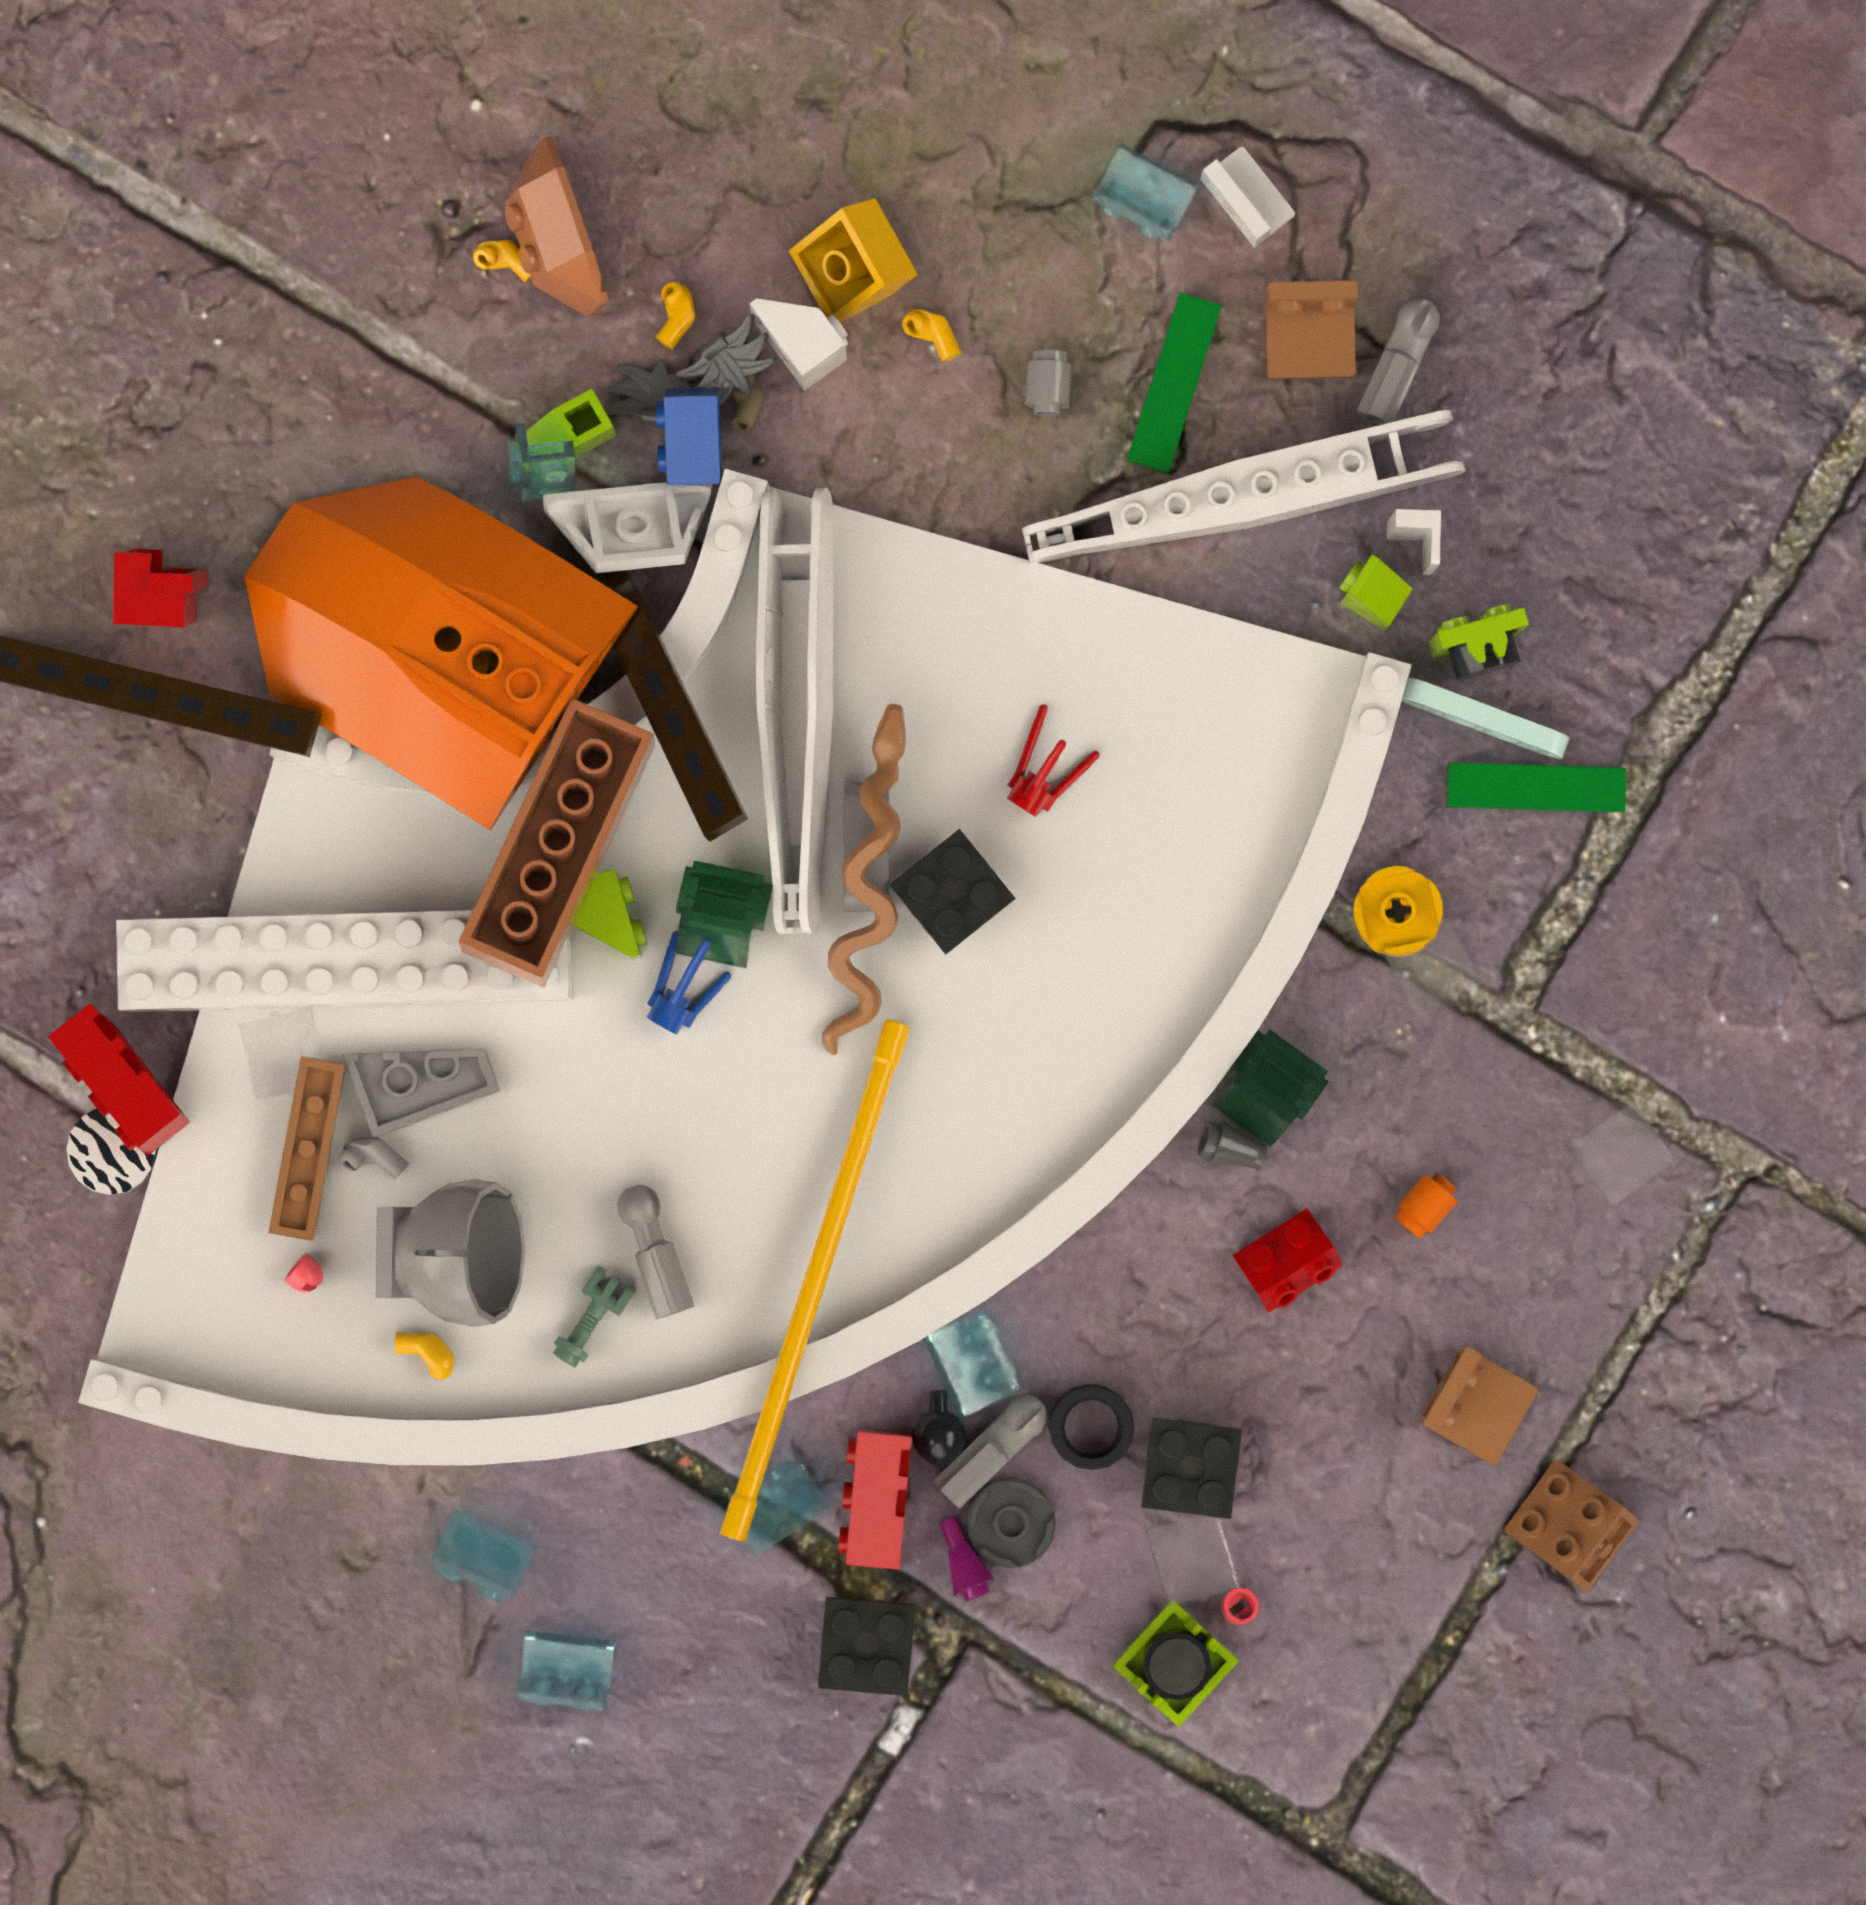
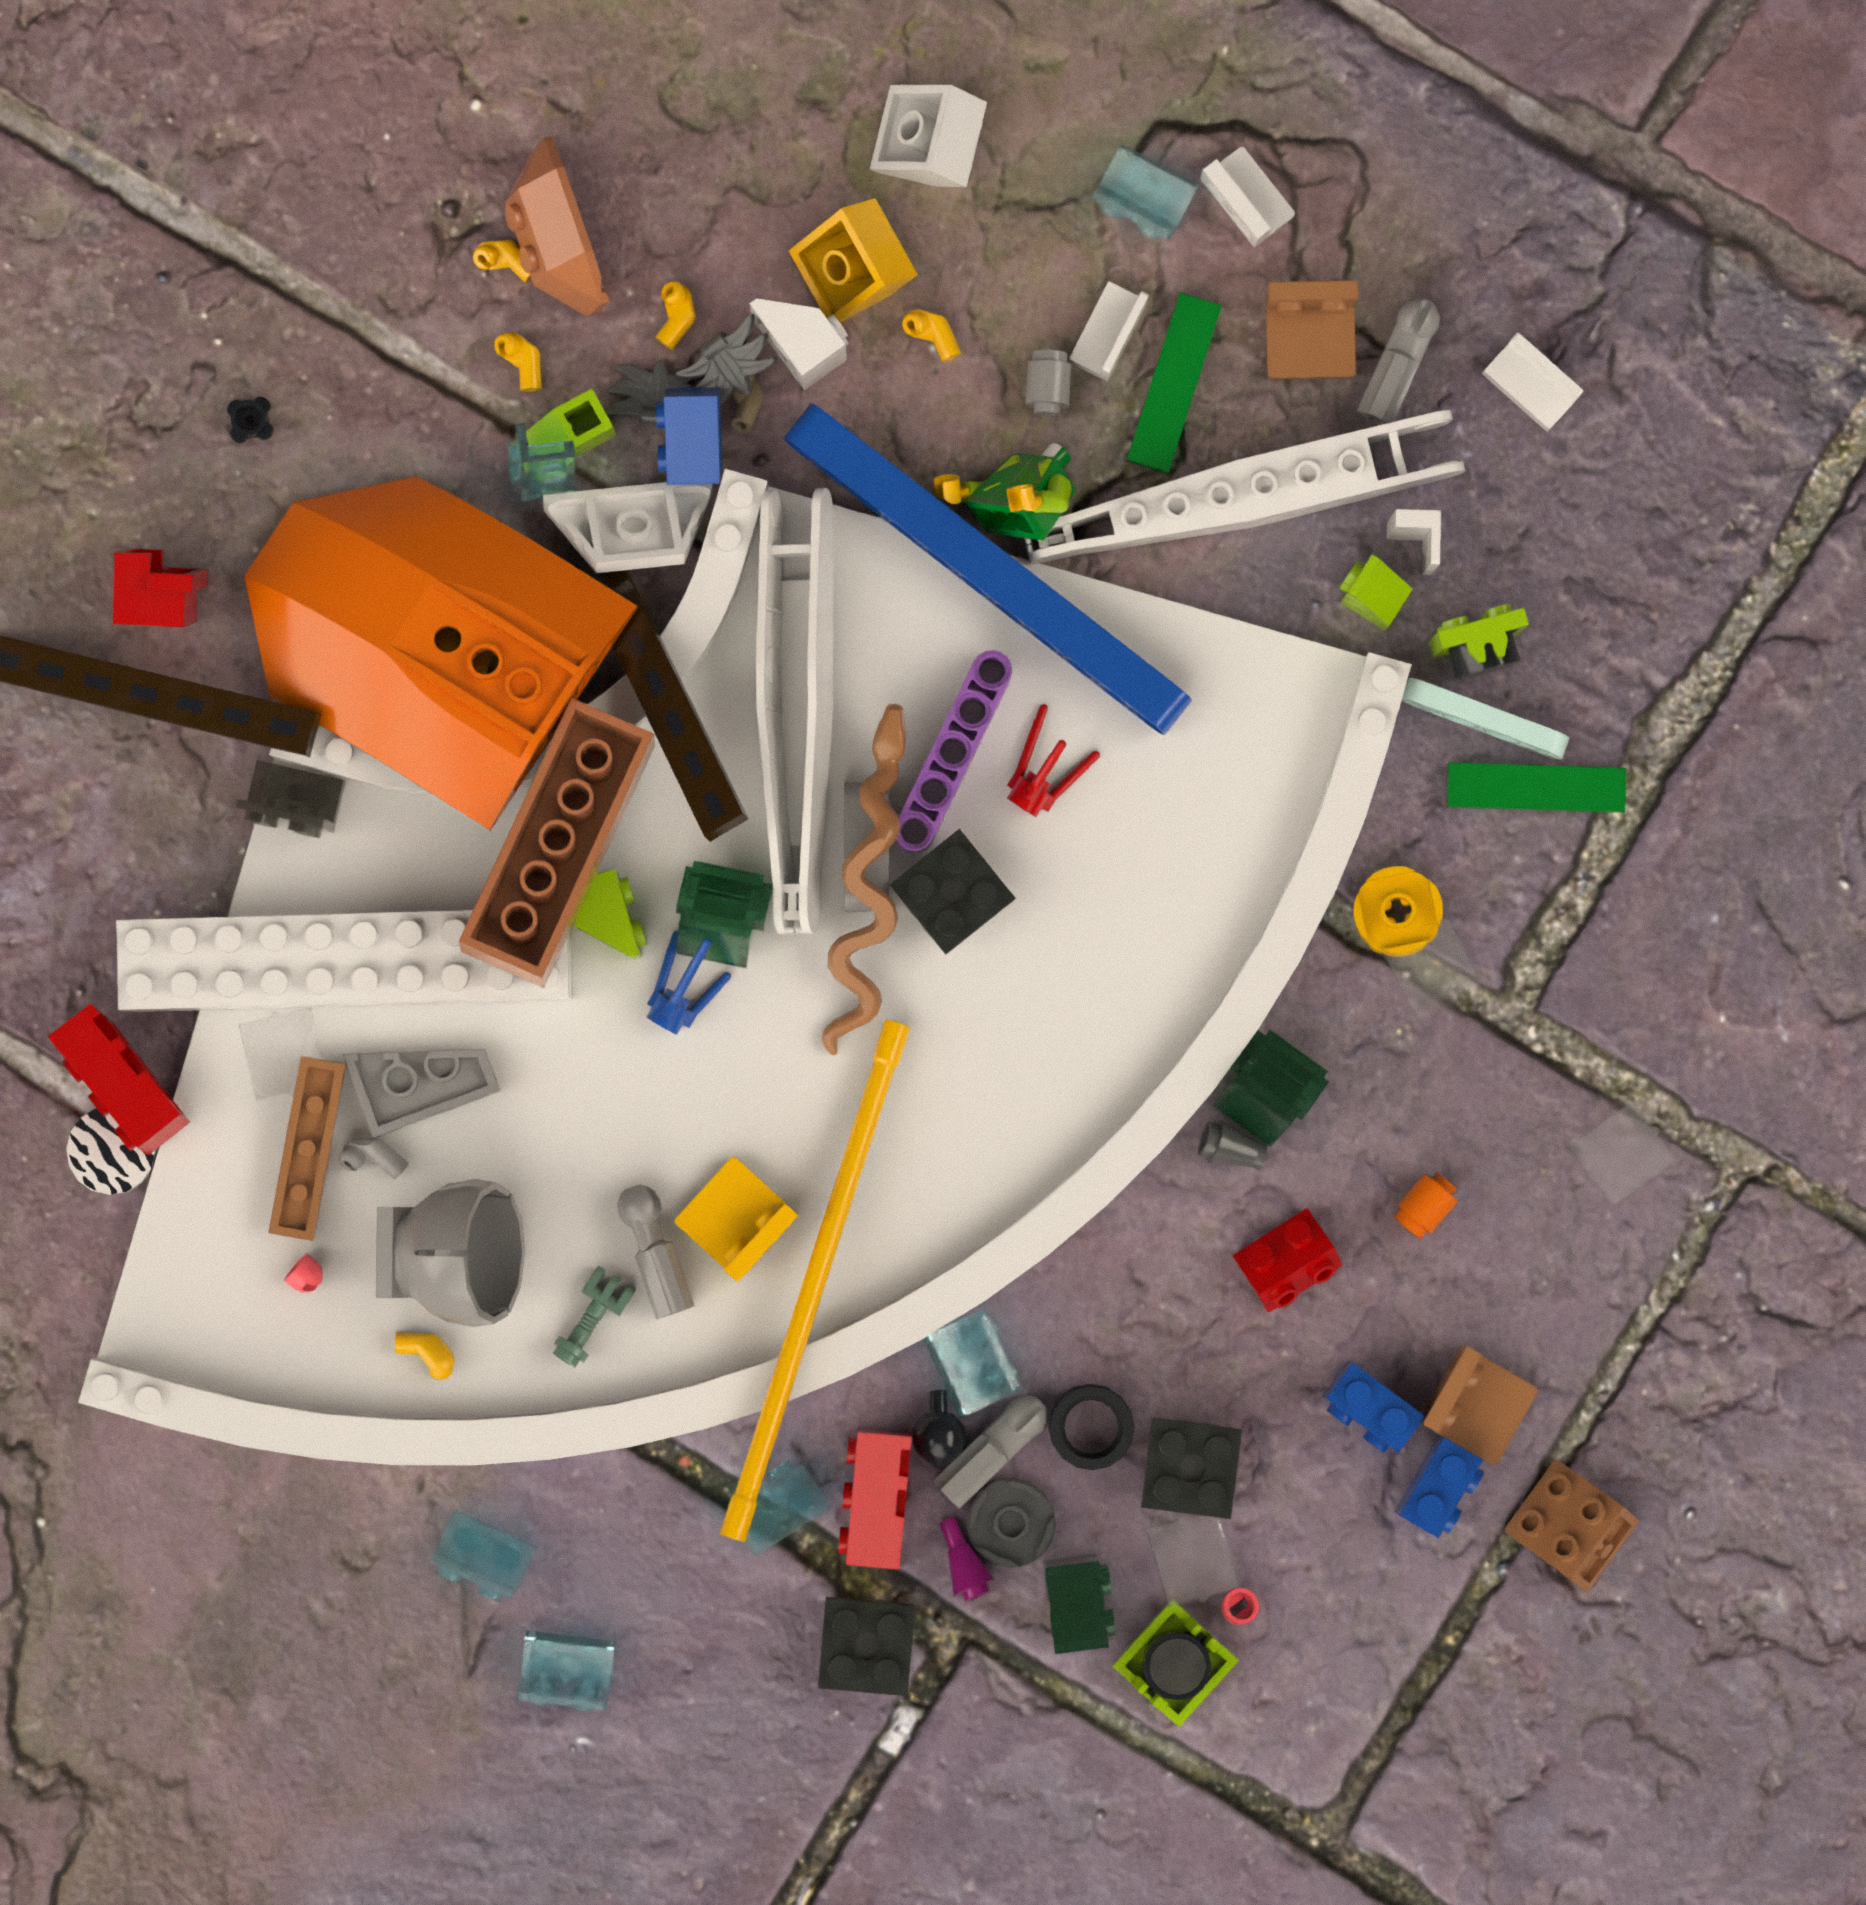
(241, 410): none -> black plate
(292, 796): none -> clear smoke bracket
(522, 355): none -> yellow arm
(736, 1218): none -> yellow bracket
(928, 134): none -> white slope
(954, 730): none -> medium lavender beam
(987, 569): none -> blue beam
(1019, 497): none -> torso
(1077, 1603): none -> clear green brick
(1108, 330): none -> white panel
(1373, 1406): none -> blue brick
(1439, 1486): none -> blue brick
(1532, 382): none -> white panel

